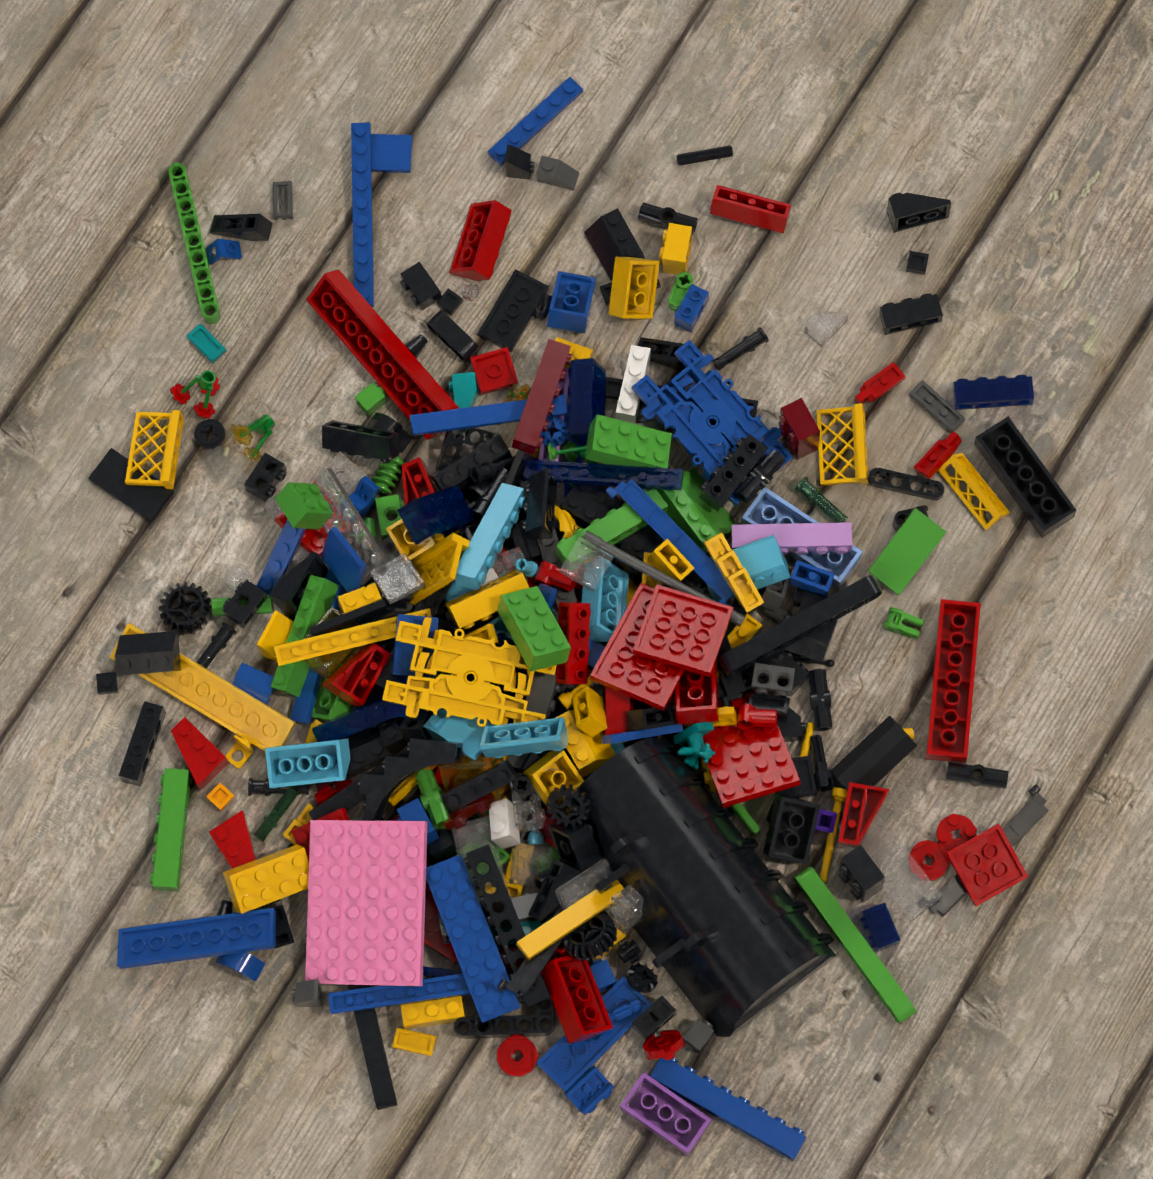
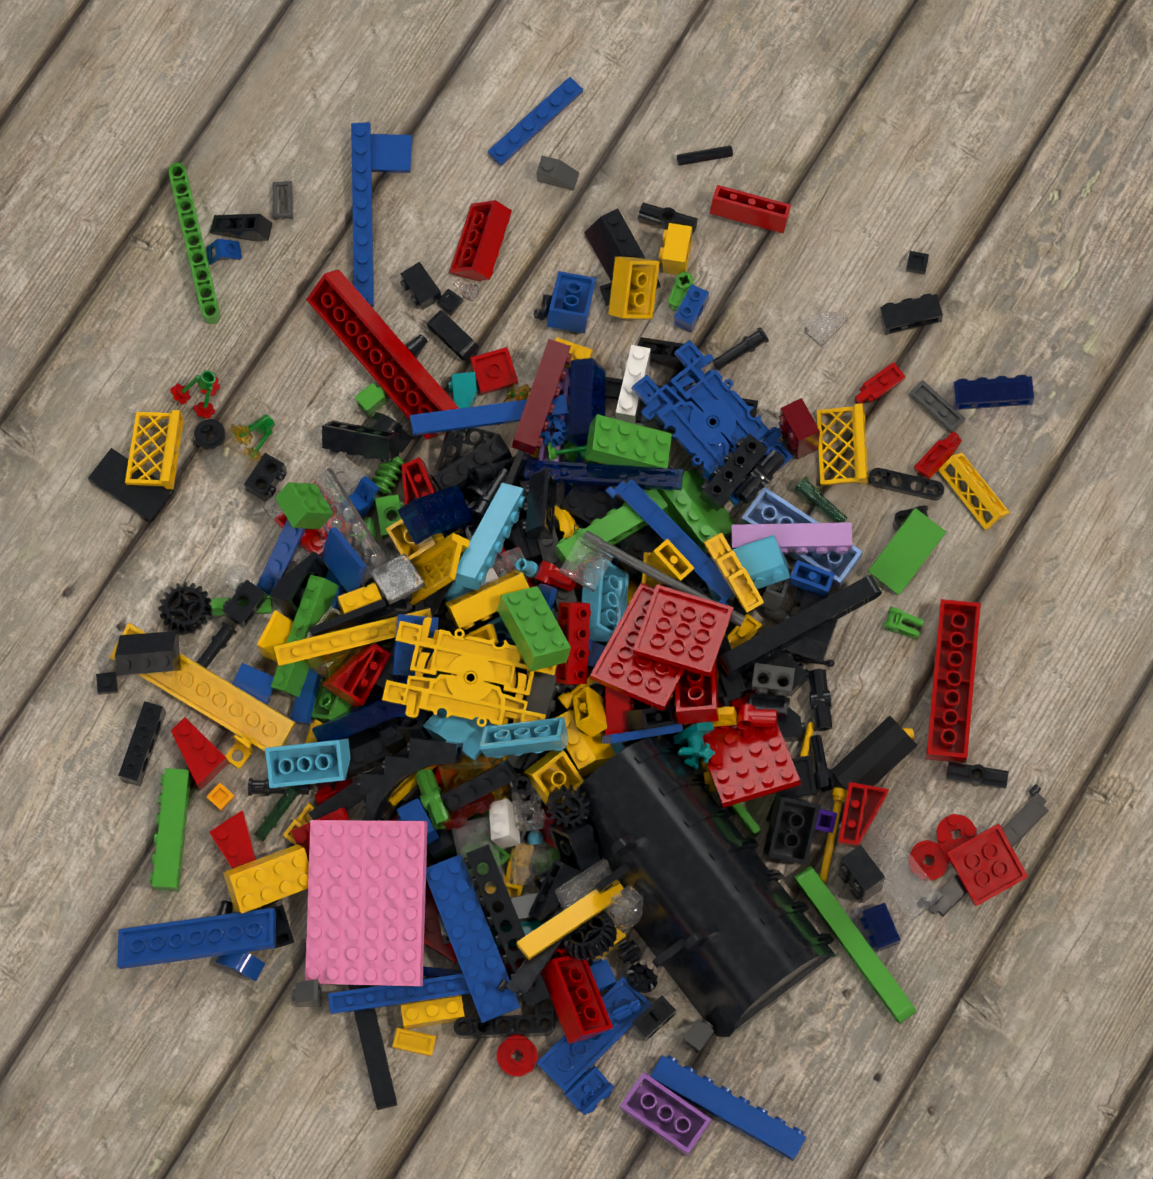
(206, 343): teal tile -> none
(513, 310): black tile -> none
(518, 163): black slope -> none
(664, 1045): red plate -> none
(914, 210): black slope -> none
(1025, 477): black brick -> none

